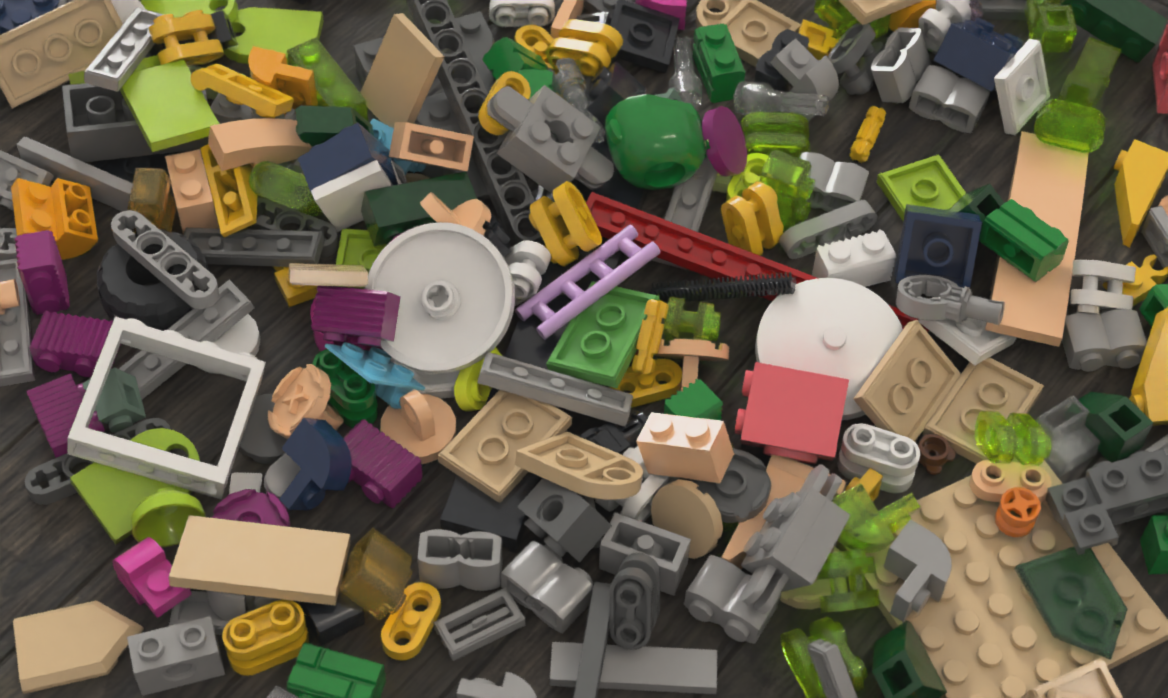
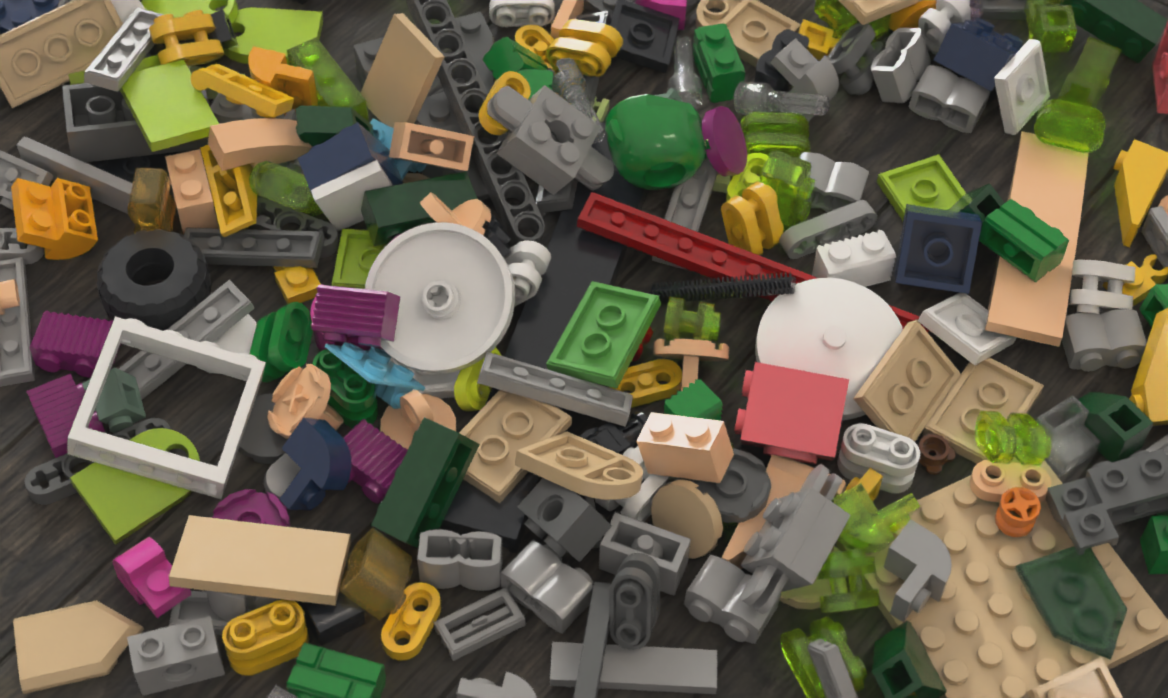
(42, 272): magenta brick -> none
(161, 261): light grey beam -> none
(164, 516): lime piece -> none
(243, 481): white sticker -> none
(283, 340): none -> green brick
(328, 275): tan tile -> none
(399, 173): sticker -> none
(425, 482): none -> dark green brick
(565, 224): yellow brick -> none
(583, 299): lavender bar -> none
(609, 89): black brick -> none
(650, 336): yellow axle -> none
(867, 134): yellow axle -> none
(946, 301): light grey pin -> none

